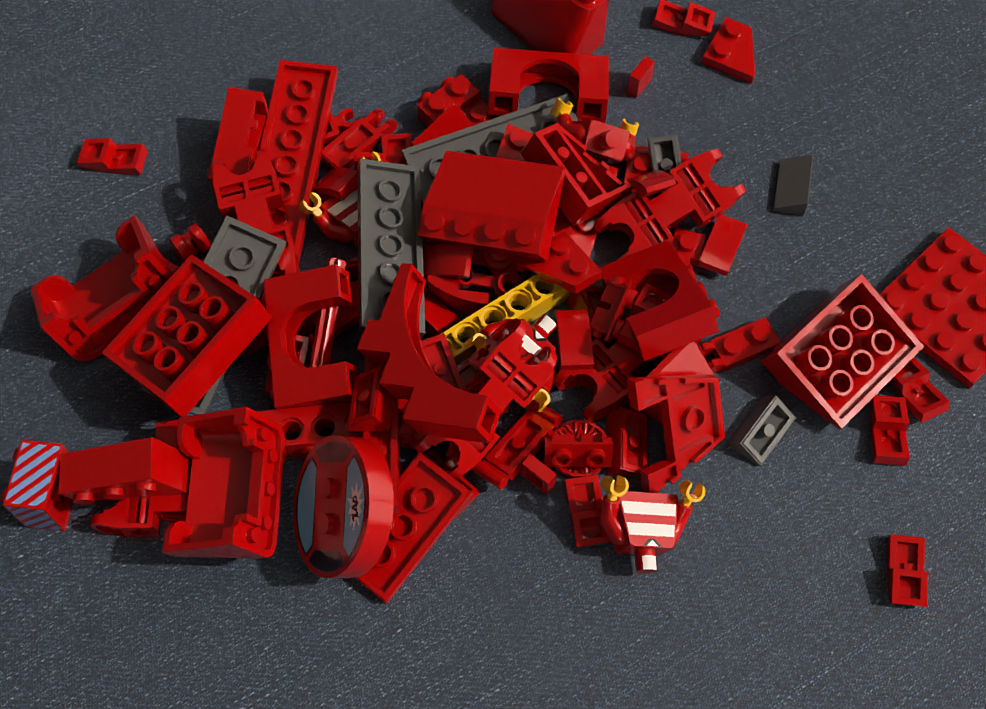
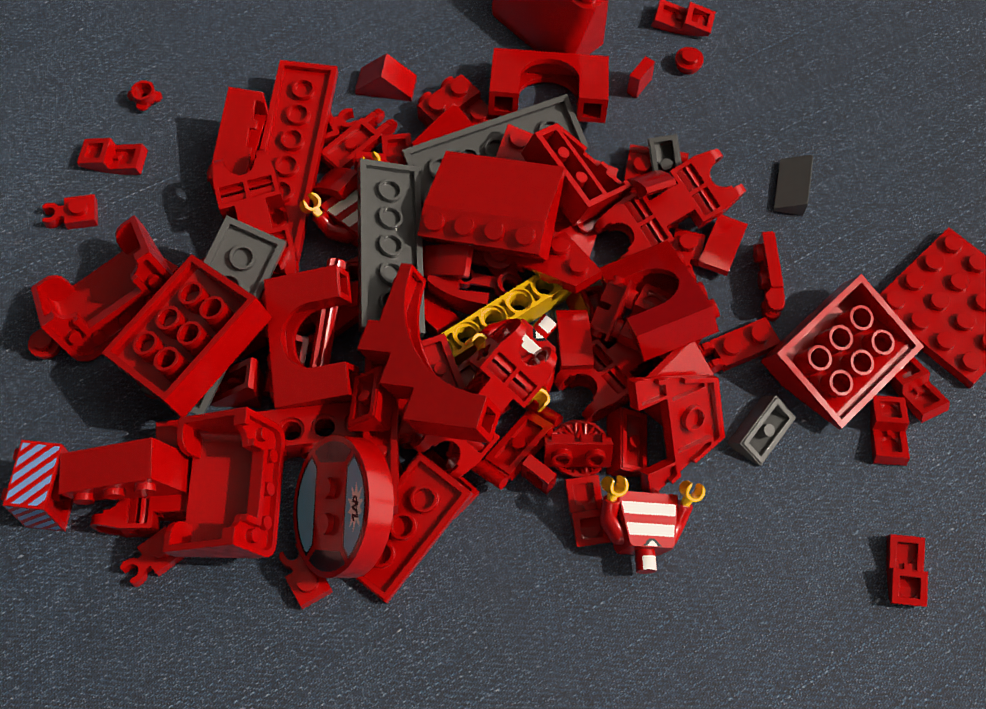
(42, 345): none -> red plate
(75, 213): none -> red plate
(144, 95): none -> red plate
(151, 559): none -> red plate
(191, 242): red wheel -> none
(241, 386): none -> red slope
(303, 582): none -> red plate
(386, 79): none -> red slope
(601, 139): red torso -> none
(689, 60): none -> red plate
(732, 51): red wing -> none
(769, 276): none -> red hinge

